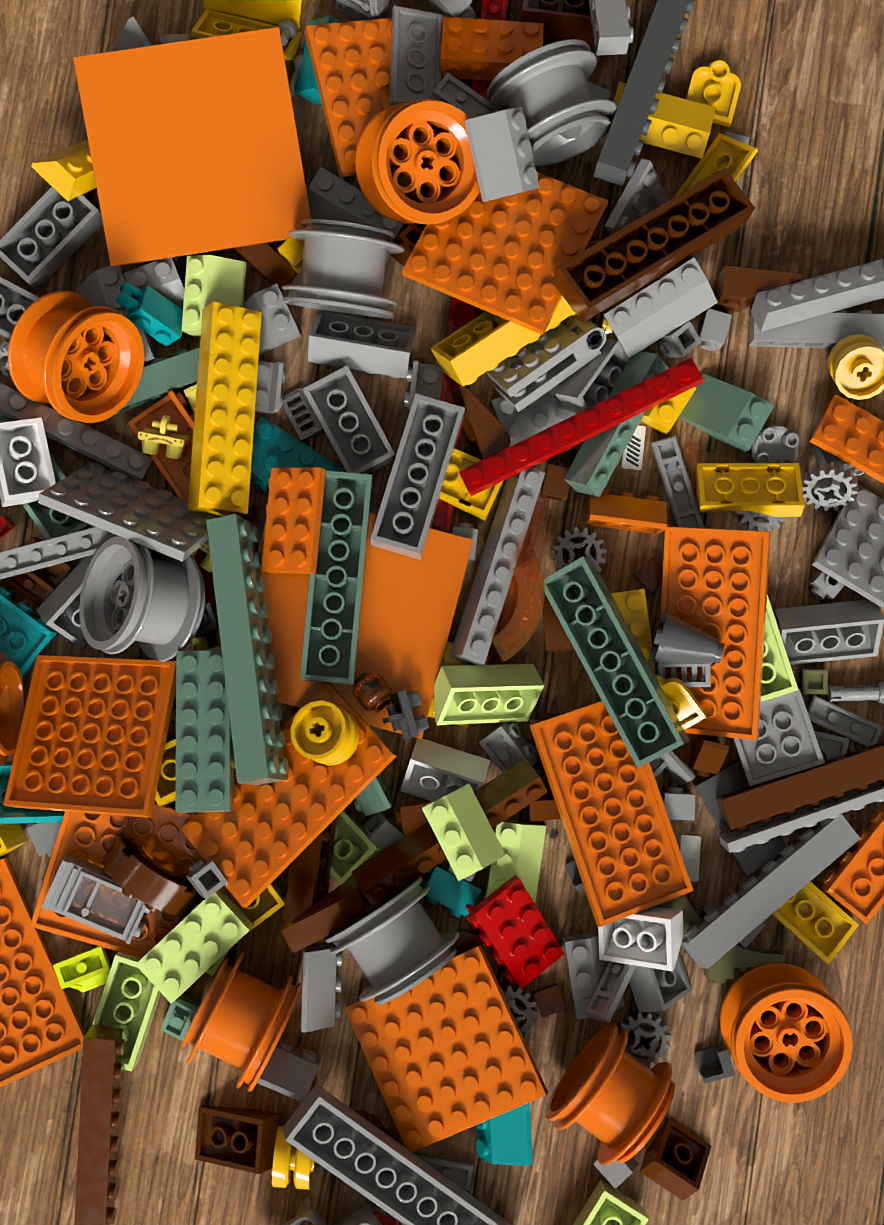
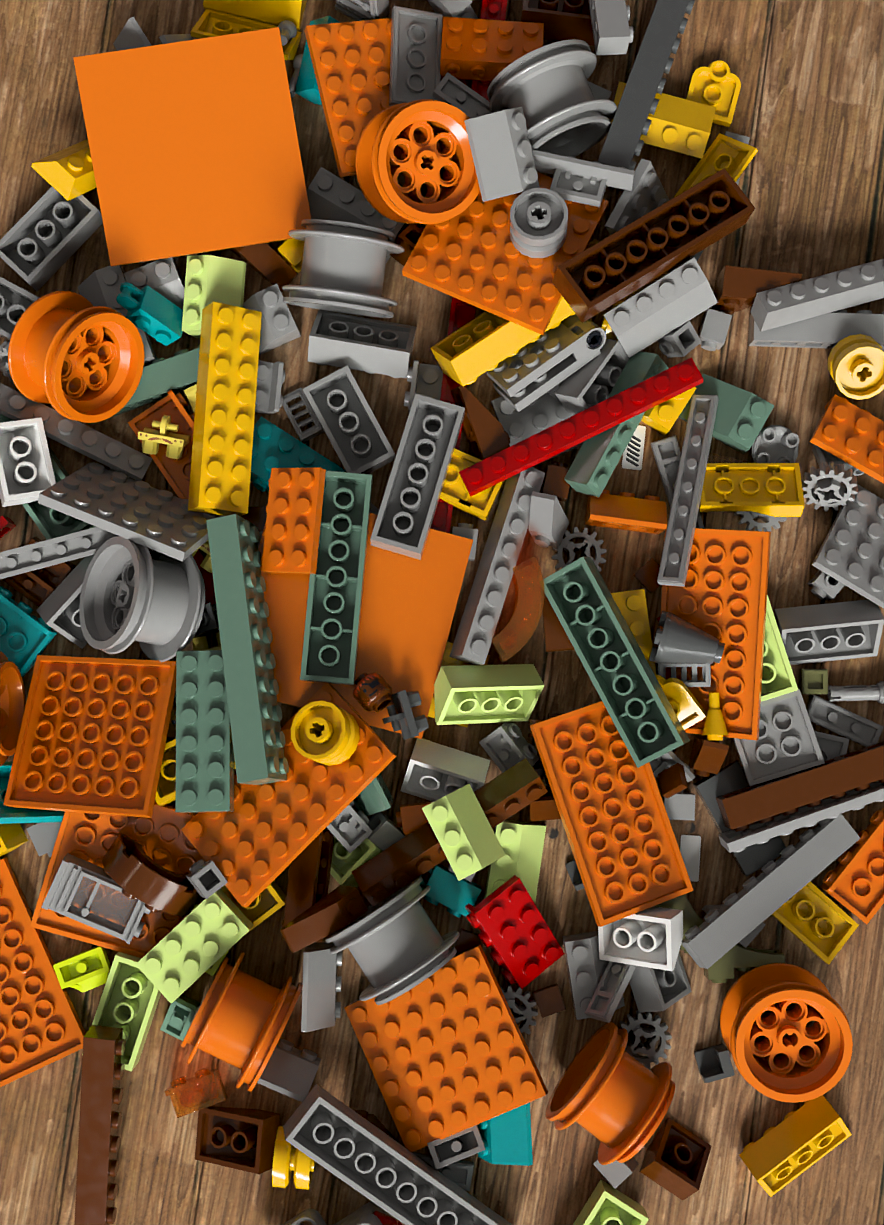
(196, 1092): none -> clear orange bracket
(350, 828): none -> light grey bracket
(456, 1147): none -> light grey slope
(538, 222): none -> light grey wheel
(546, 520): none -> light grey slope
(581, 179): none -> light grey bracket
(672, 780): none -> reddish brown tile
(688, 490): none -> light grey tile
(714, 724): none -> yellow cone
(794, 1144): none -> yellow slope

